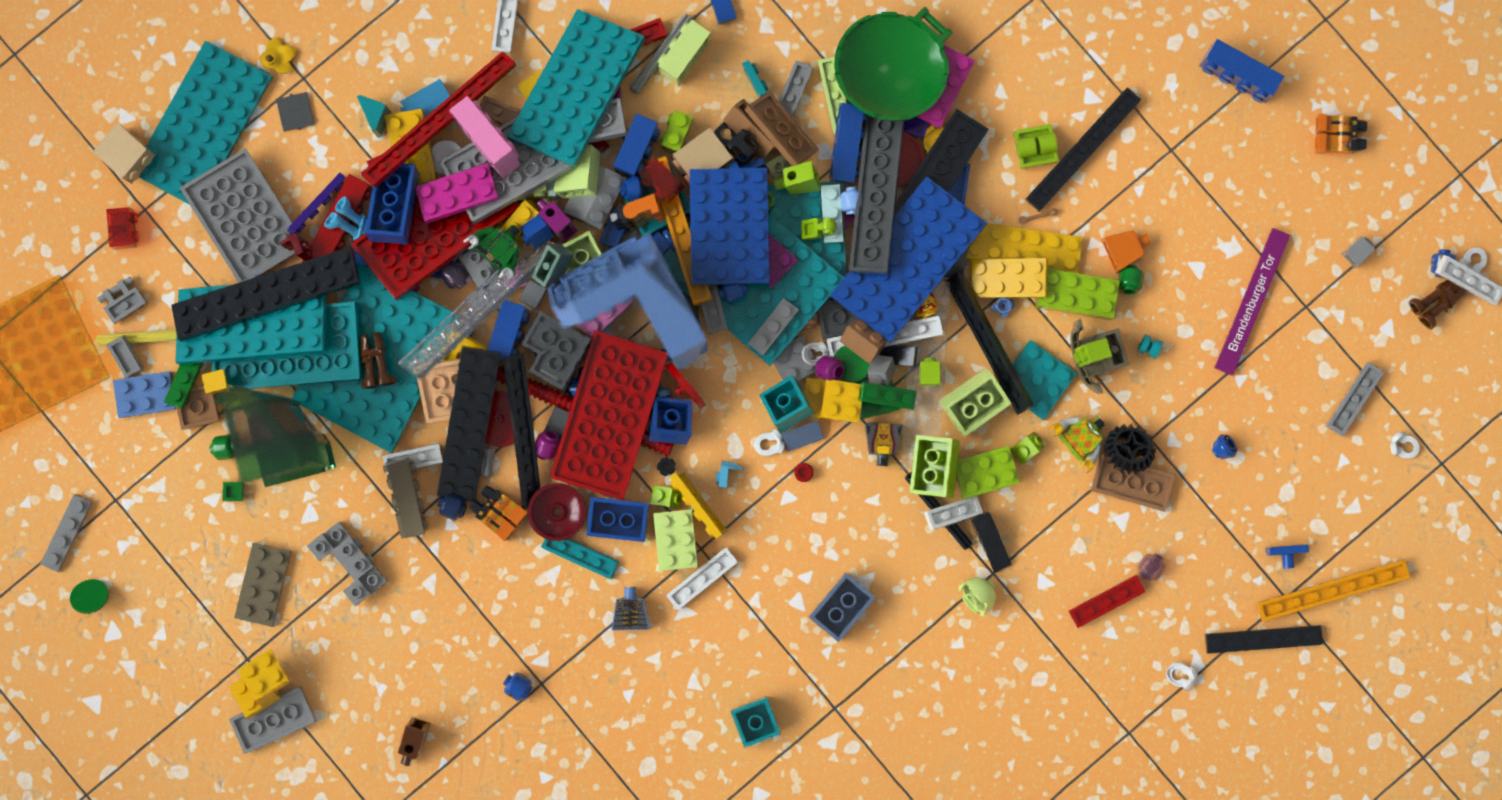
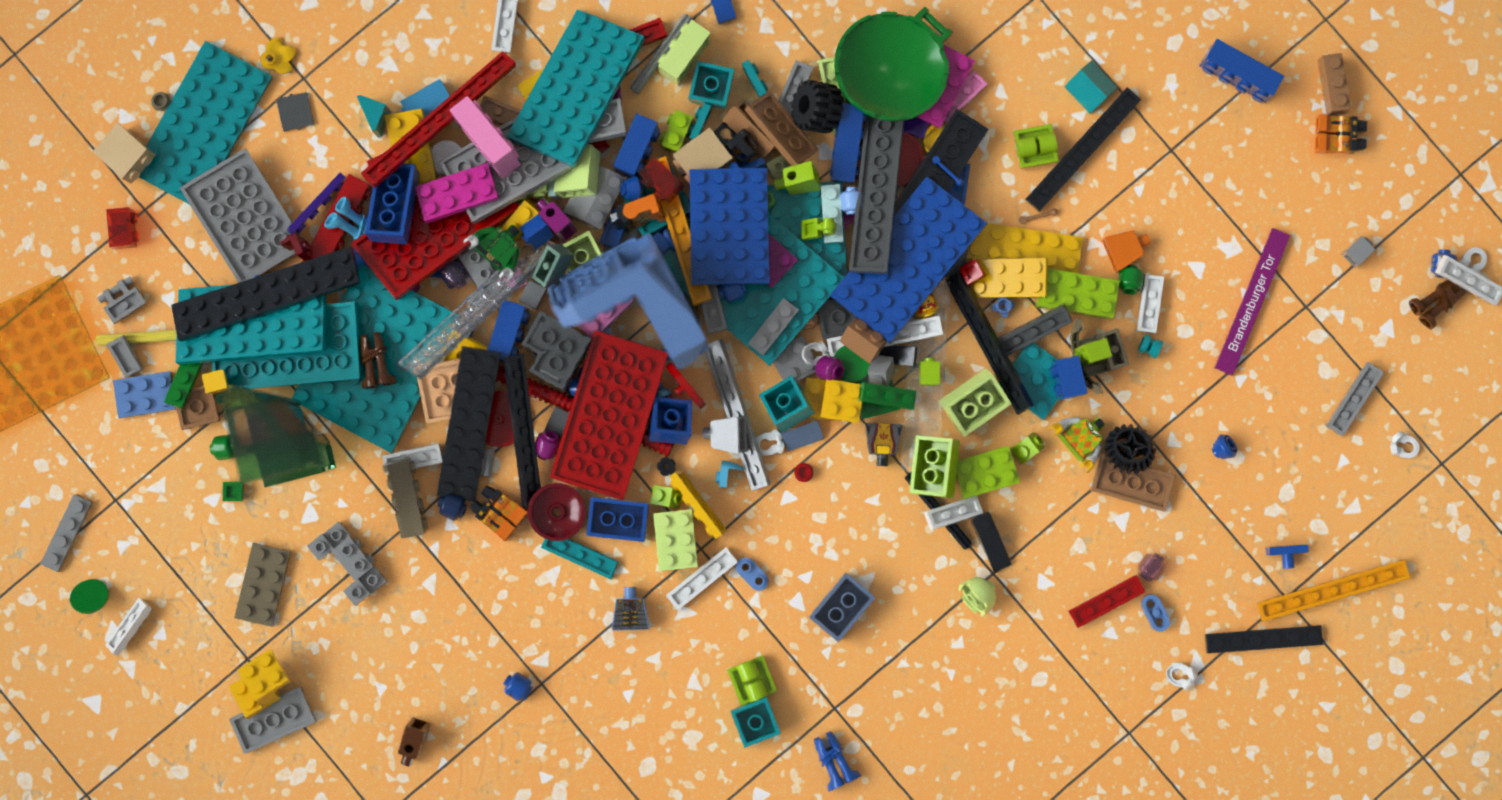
(128, 626): none -> white plate
(160, 101): none -> dark tan plate
(702, 116): none -> teal plate
(711, 85): none -> teal brick
(728, 434): none -> torso
(735, 406): none -> light grey plate
(751, 574): none -> medium blue plate
(752, 680): none -> lime plate
(817, 106): none -> black wheel
(827, 756): none -> blue piece
(936, 160): none -> blue hinge
(970, 88): none -> bright pink plate
(972, 272): none -> red plate
(1035, 329): none -> dark grey plate
(1068, 378): none -> blue brick
(1090, 86): none -> teal slope
(1150, 304): none -> white plate
(1155, 612): none -> medium blue plate
(1334, 84): none -> medium nougat brick

